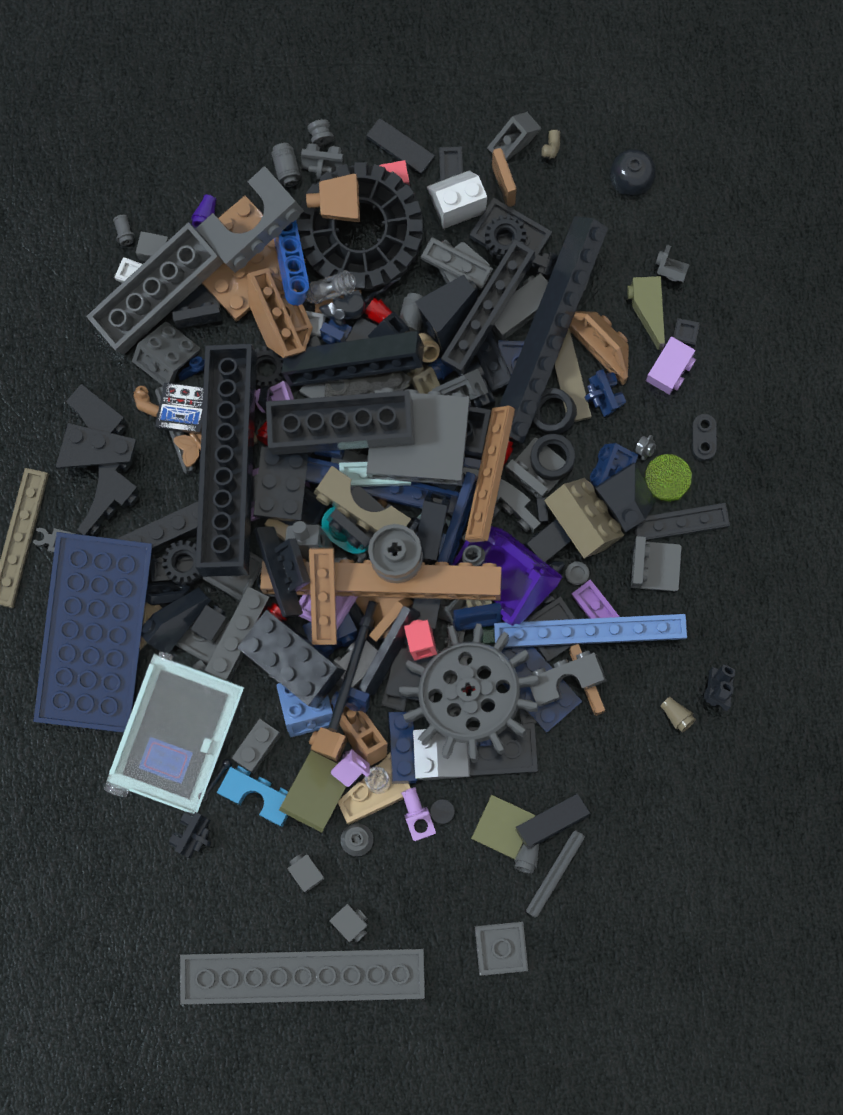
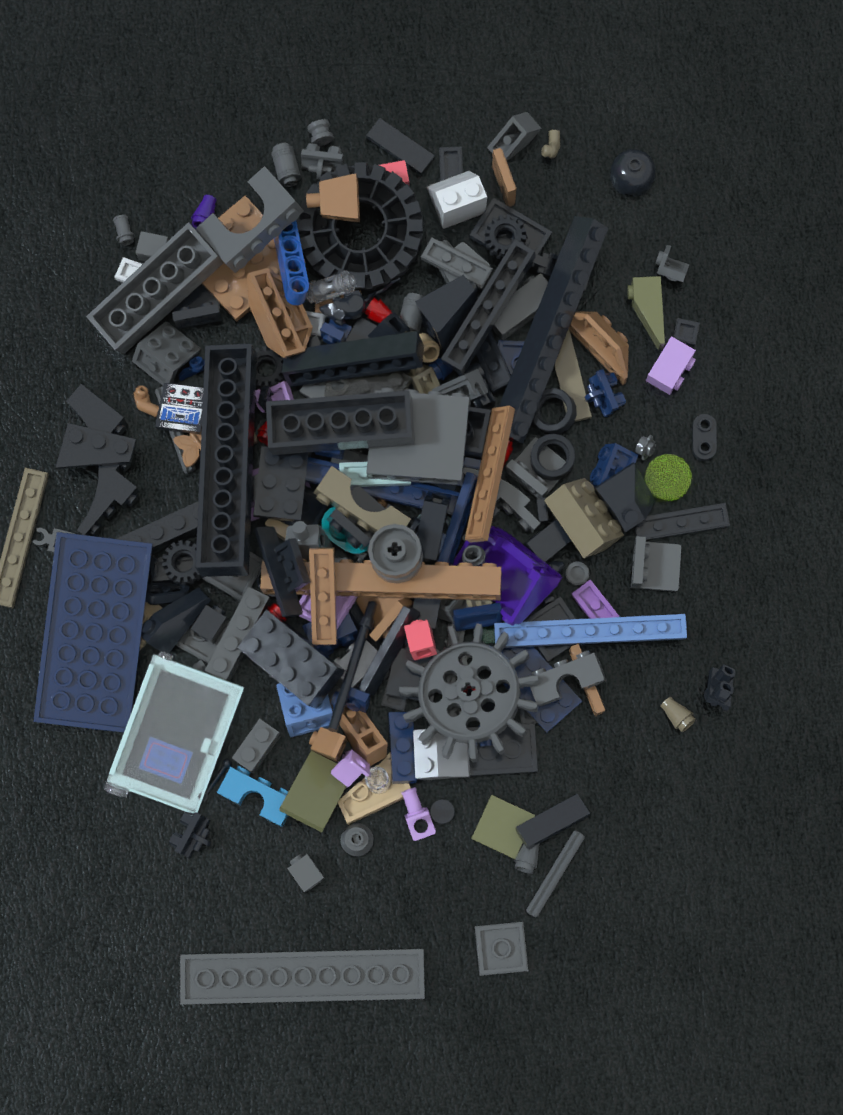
(350, 923): dark grey brick -> none

